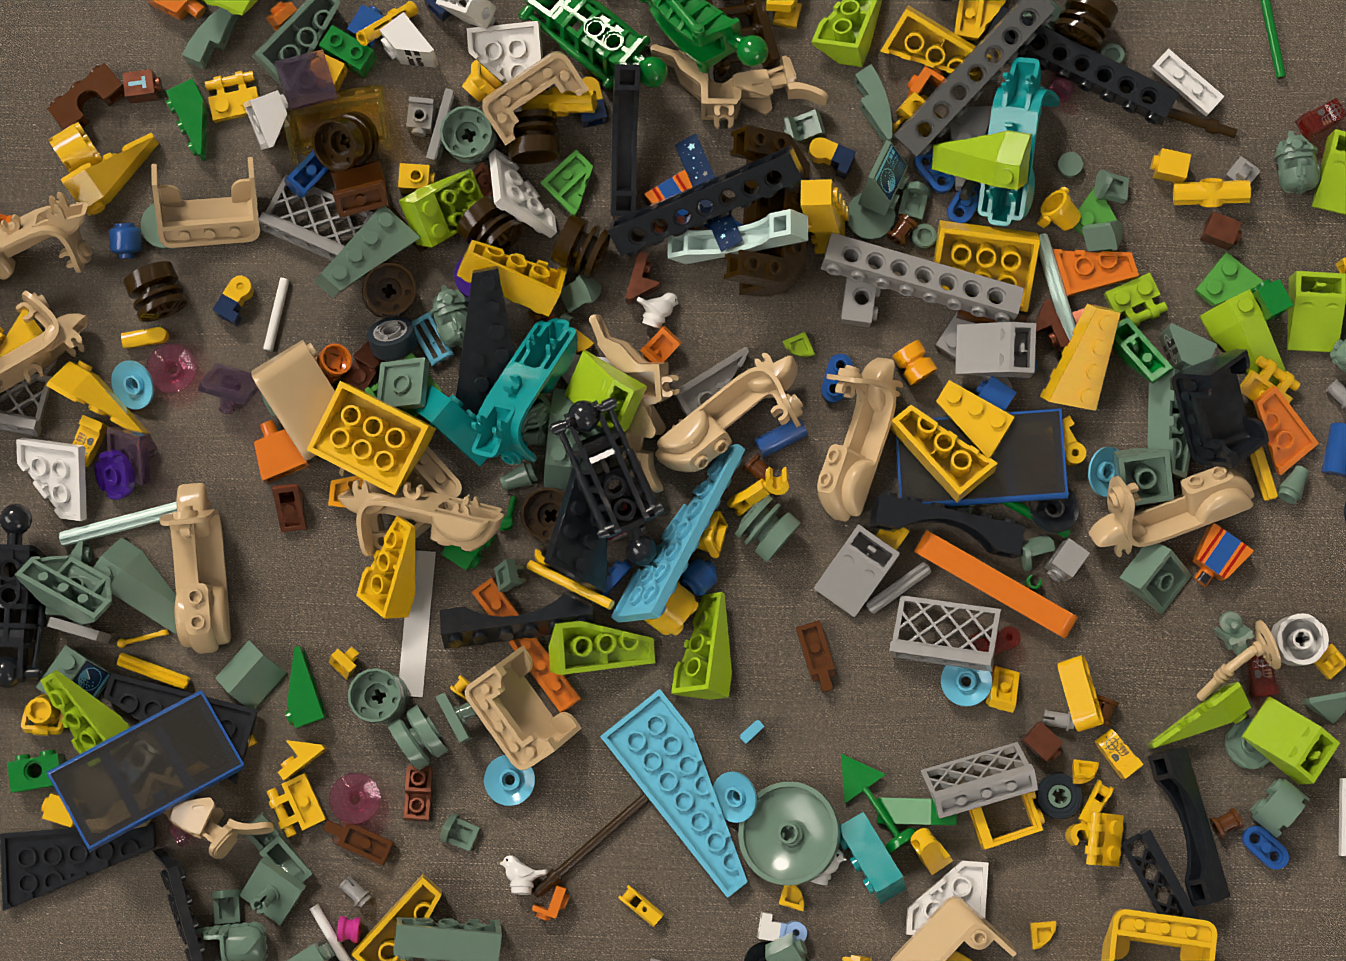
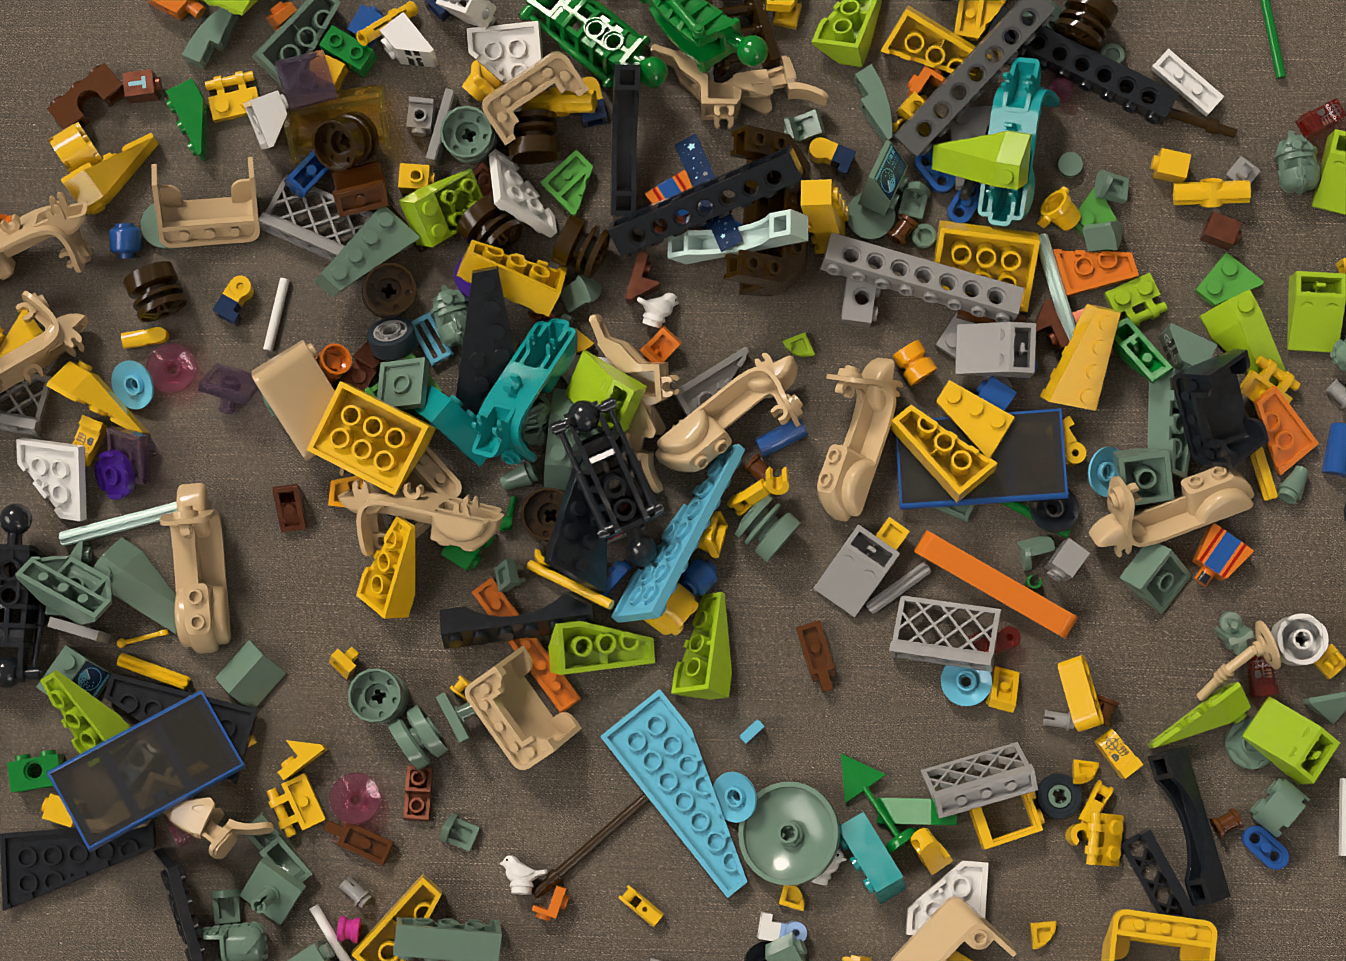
(43, 715): yellow piece -> none
(277, 454): orange torso -> none
(303, 695): green slope -> none
(417, 625): white sticker -> none
(498, 788): medium azure dish -> none
(832, 369): blue plate -> none
(996, 536): black arch -> none
(1042, 742): copper brick -> none
(1272, 298): green brick -> none

